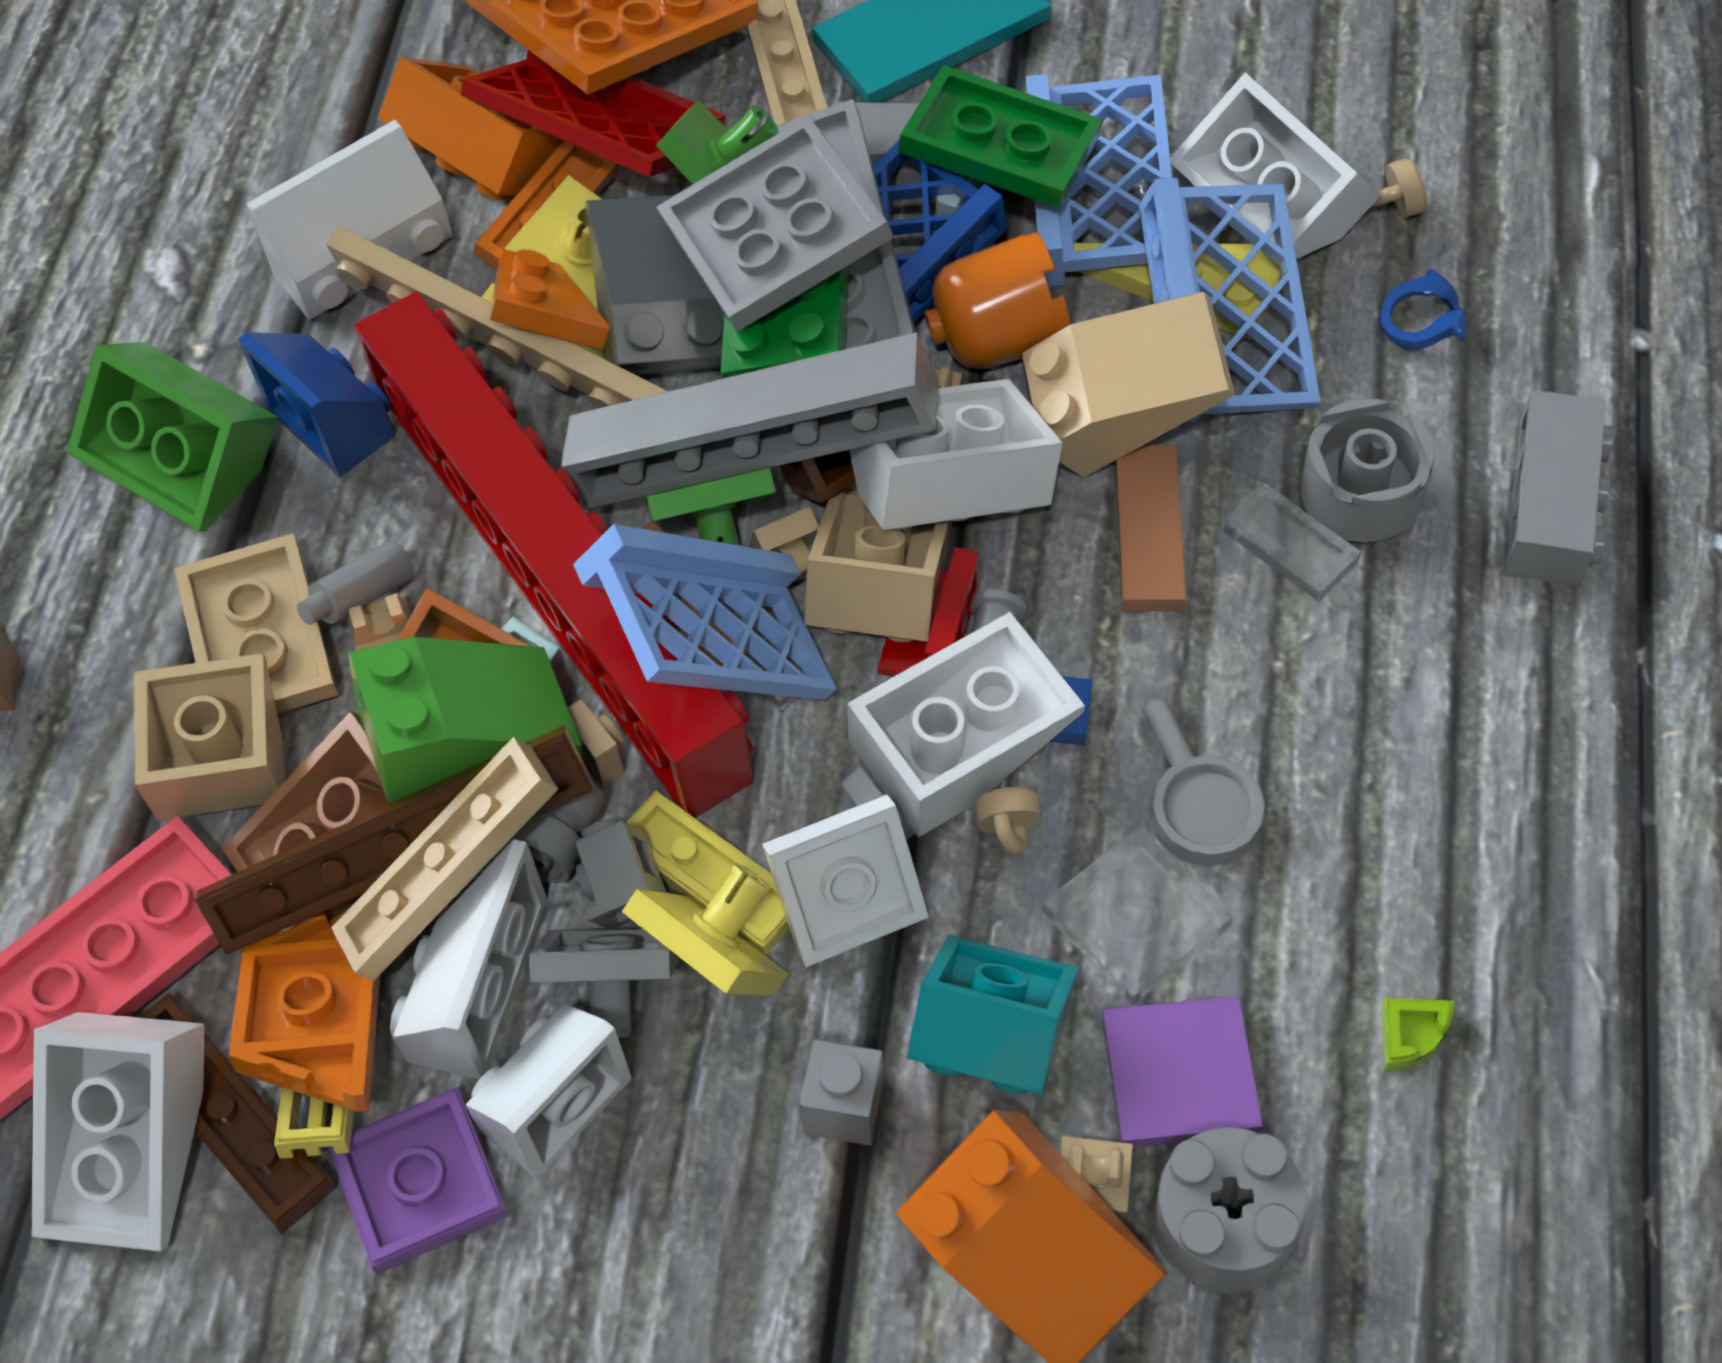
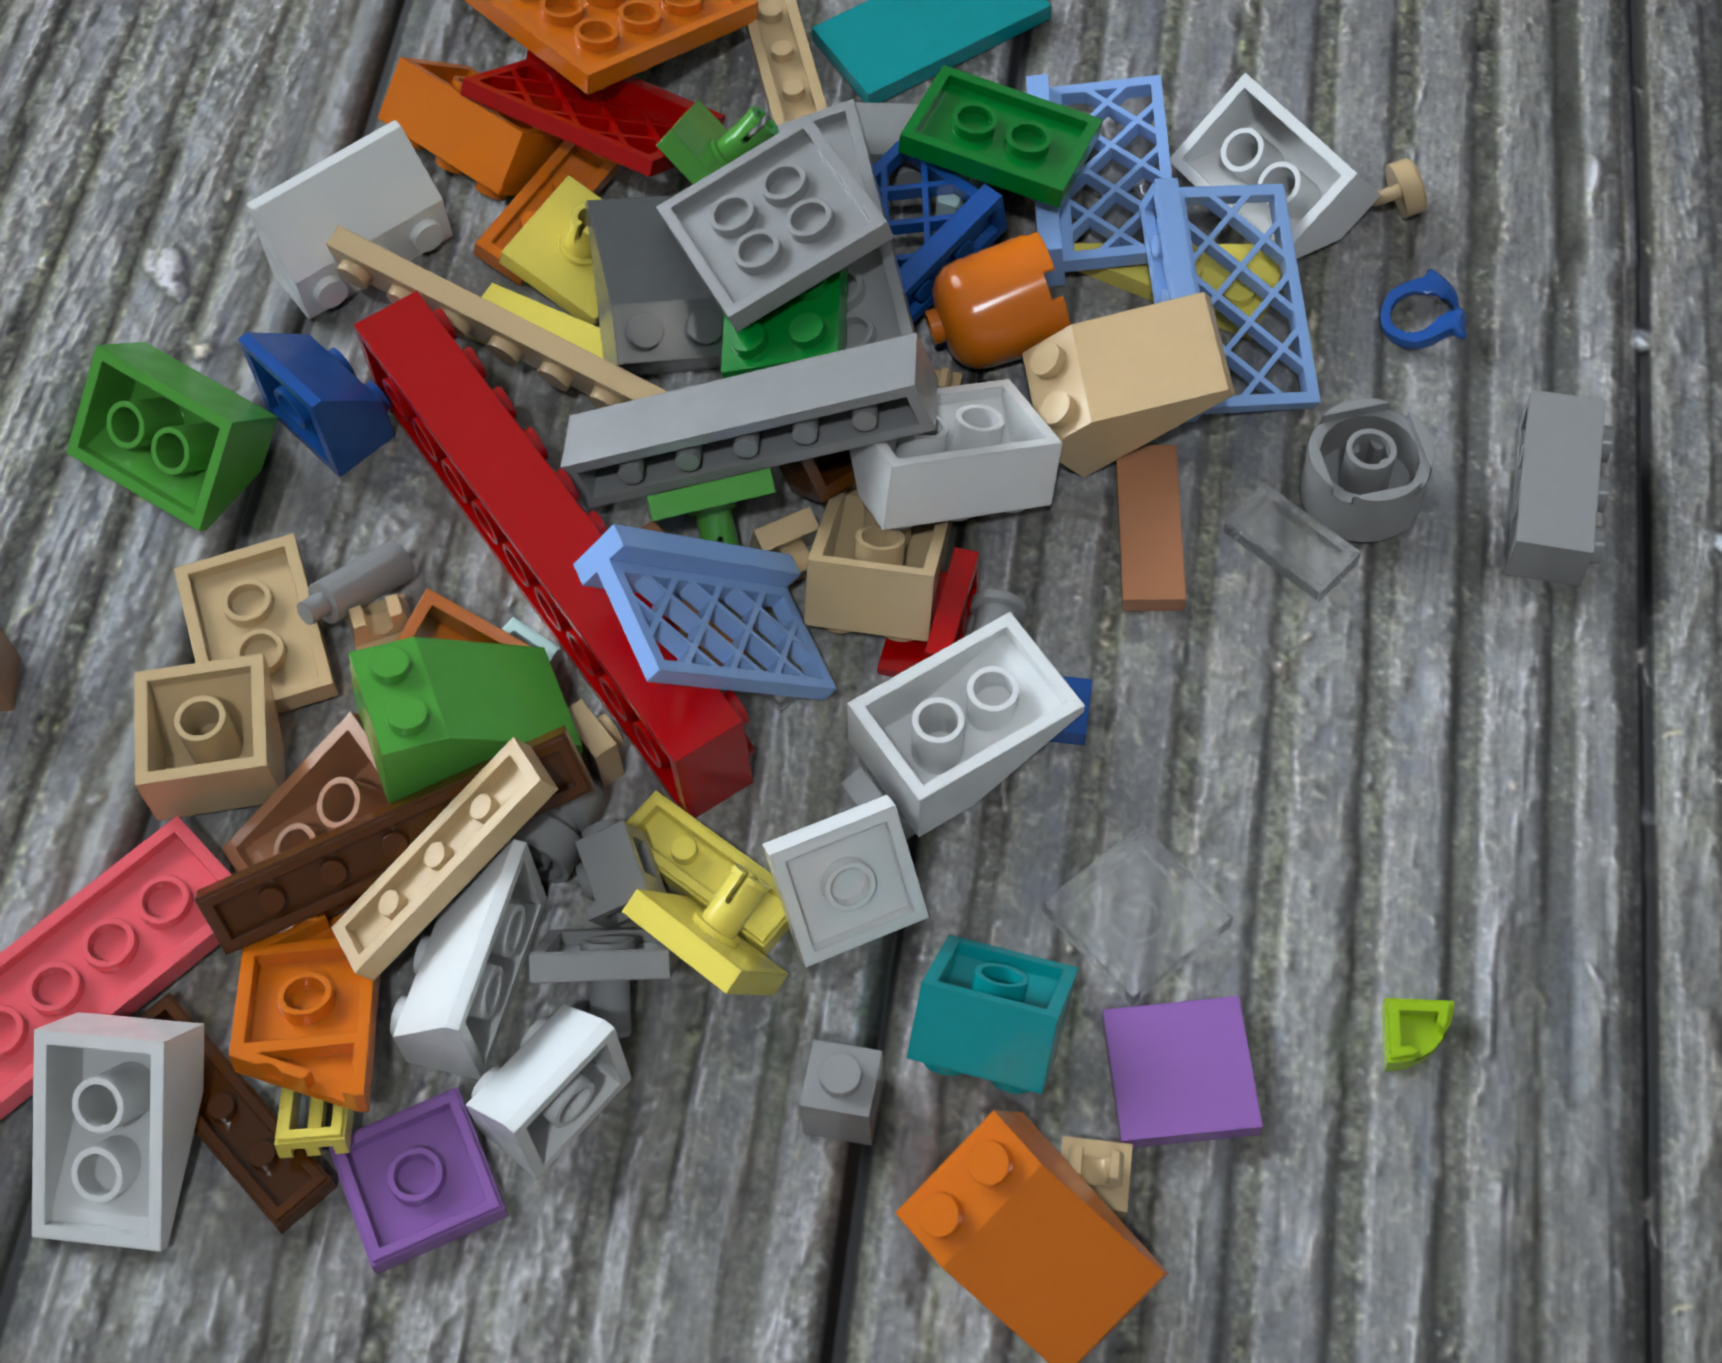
(544, 300): orange wing -> none
(1008, 815): tan tile -> none
(1202, 804): light grey piece -> none
(1251, 1176): light grey brick -> none

